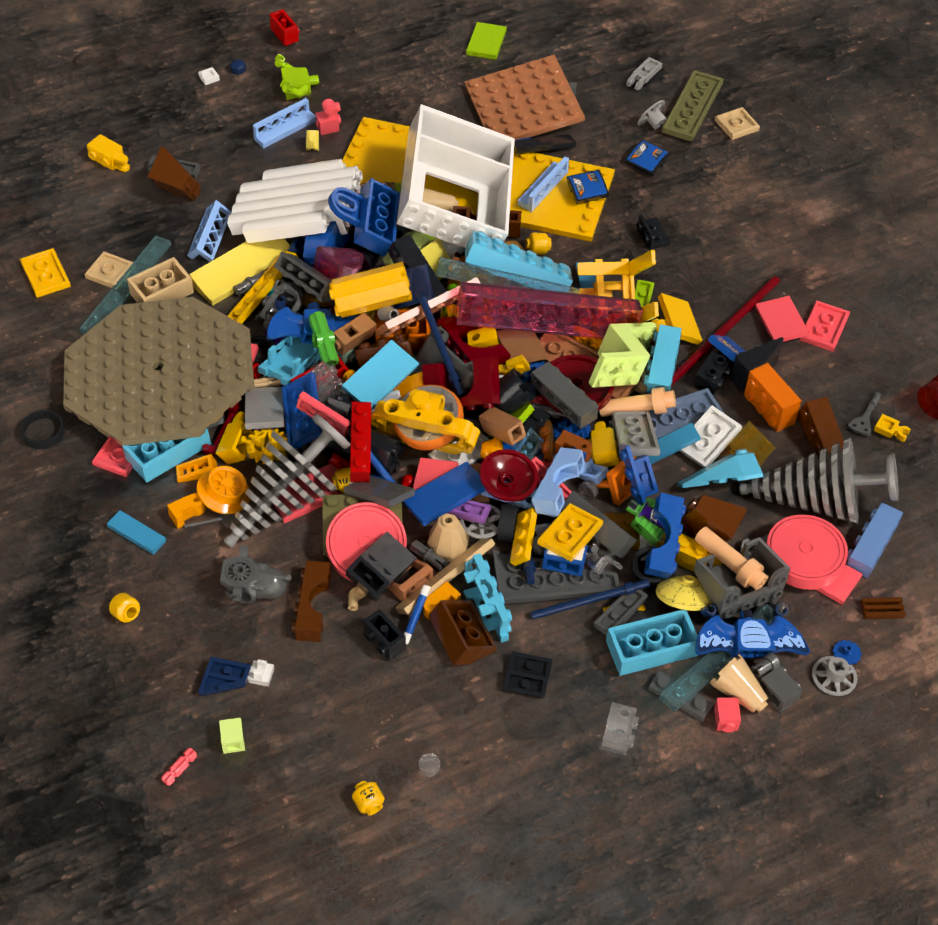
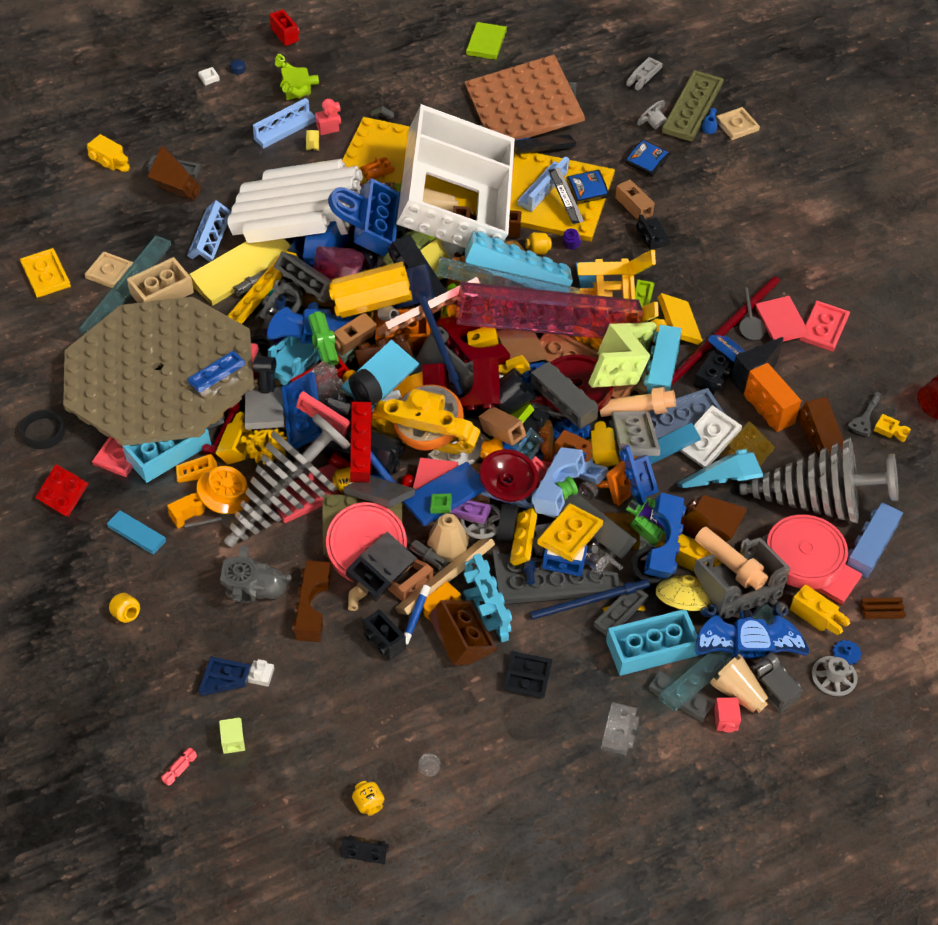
(62, 490): none -> red plate
(216, 371): none -> blue tile
(265, 371): none -> black piece
(358, 849): none -> black hinge
(365, 387): none -> black tyre
(378, 168): none -> orange arm
(382, 112): none -> dark grey tile
(441, 503): none -> bright green tile
(565, 195): none -> sticker
(568, 487): none -> bright green wheel
(571, 239): none -> dark purple hat
(634, 199): none -> medium nougat brick
(709, 124): none -> blue bar
(751, 327): none -> dark grey piece
(818, 611): none -> yellow hinge

